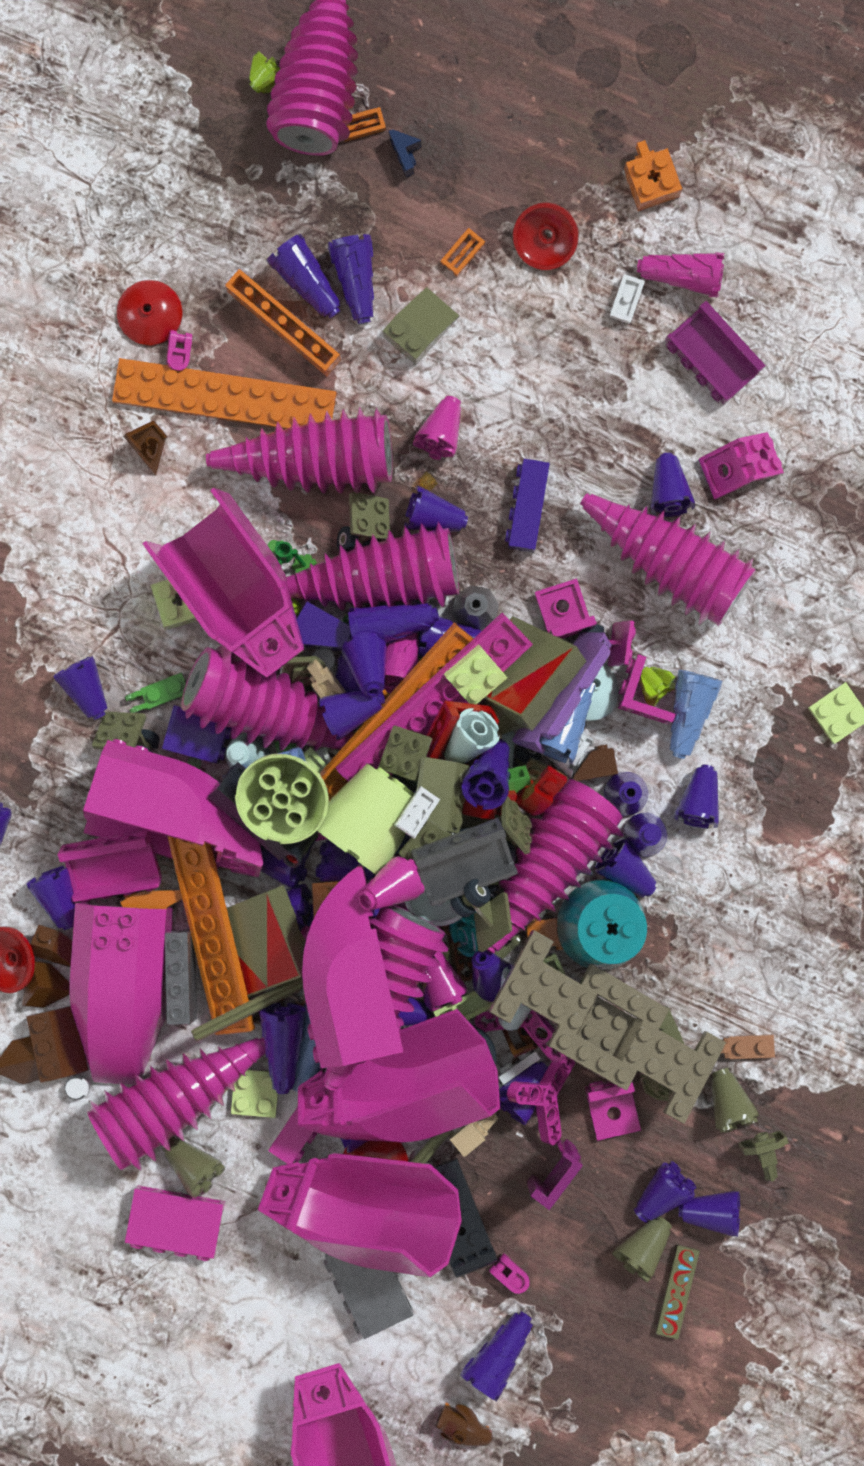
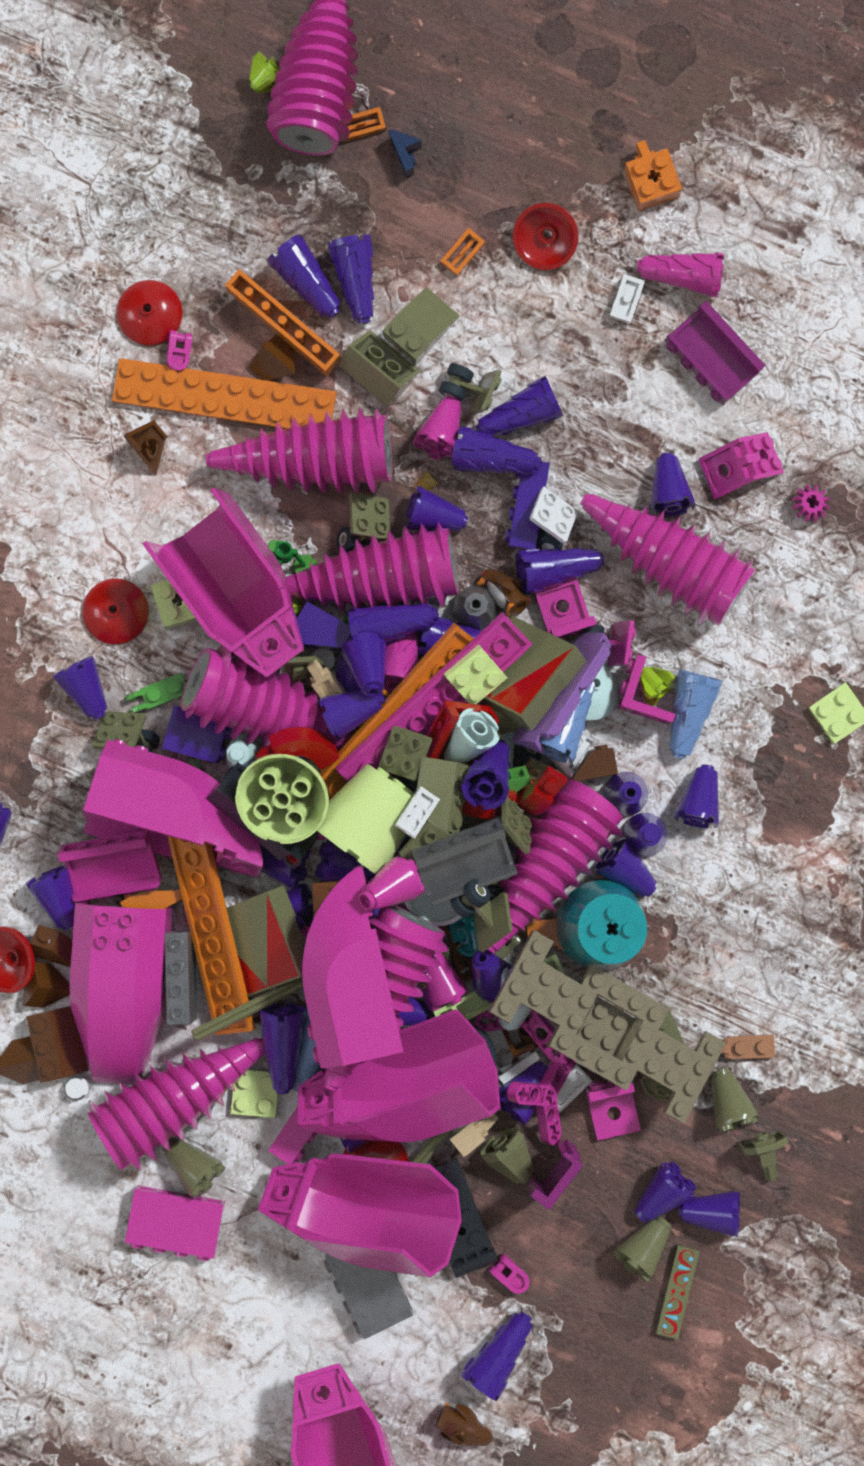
(130, 615): none -> red dish
(274, 359): none -> reddish brown slope
(302, 742): none -> red arch
(378, 367): none -> olive slope
(460, 384): none -> olive plate
(486, 453): none -> dark purple cone
(505, 591): none -> reddish brown animal
(509, 1155): none -> olive cone
(524, 409): none -> dark purple cone
(552, 566): none -> dark purple cone
(554, 518): none -> white plate
(573, 1086): none -> white plate
(803, 505): none -> dark pink gear

